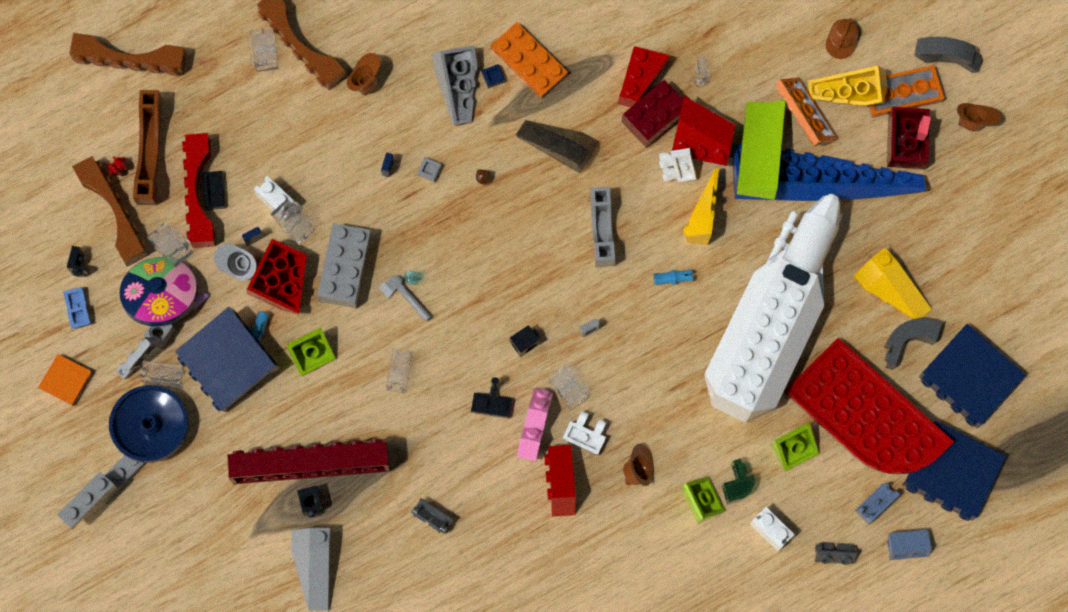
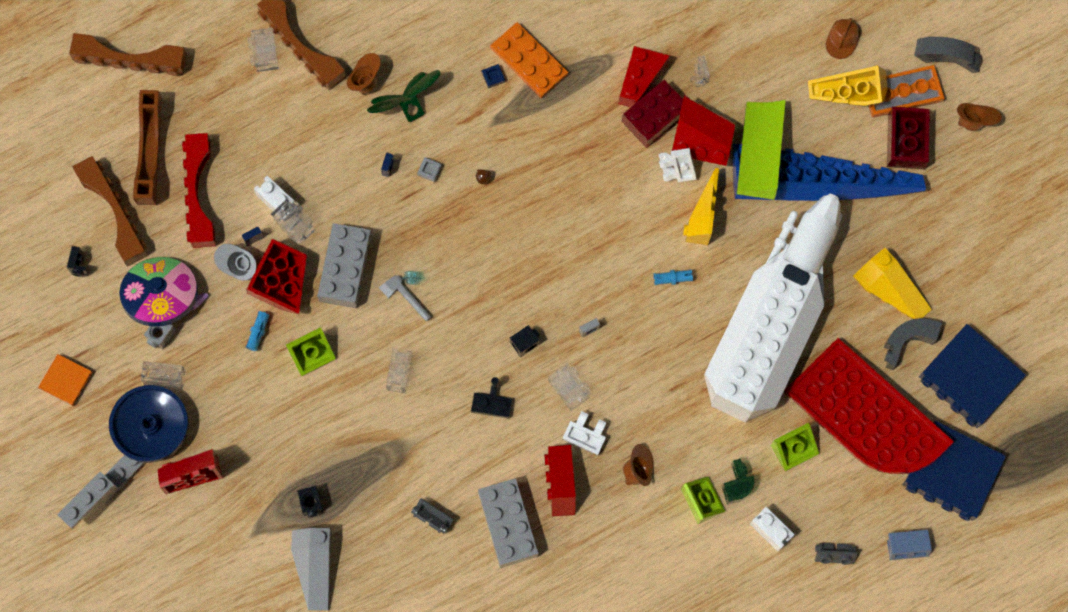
(77, 307): medium blue slope -> none
(117, 165): red wheel -> none
(136, 358): light grey hinge -> none
(170, 244): clear brick -> none
(189, 472): none -> red wedge
(214, 190): black tile -> none
(226, 359): dark blue panel -> none
(308, 462): dark red brick -> none
(416, 85): none -> dark green piece
(456, 78): light grey wedge -> none
(507, 523): none -> light grey brick
(534, 424): bright pink arch -> none
(562, 144): clear smoke wedge -> none
(601, 227): light grey arch -> none
(806, 111): orange piece -> none
(876, 503): sand blue hinge -> none
(923, 128): coral tile -> none

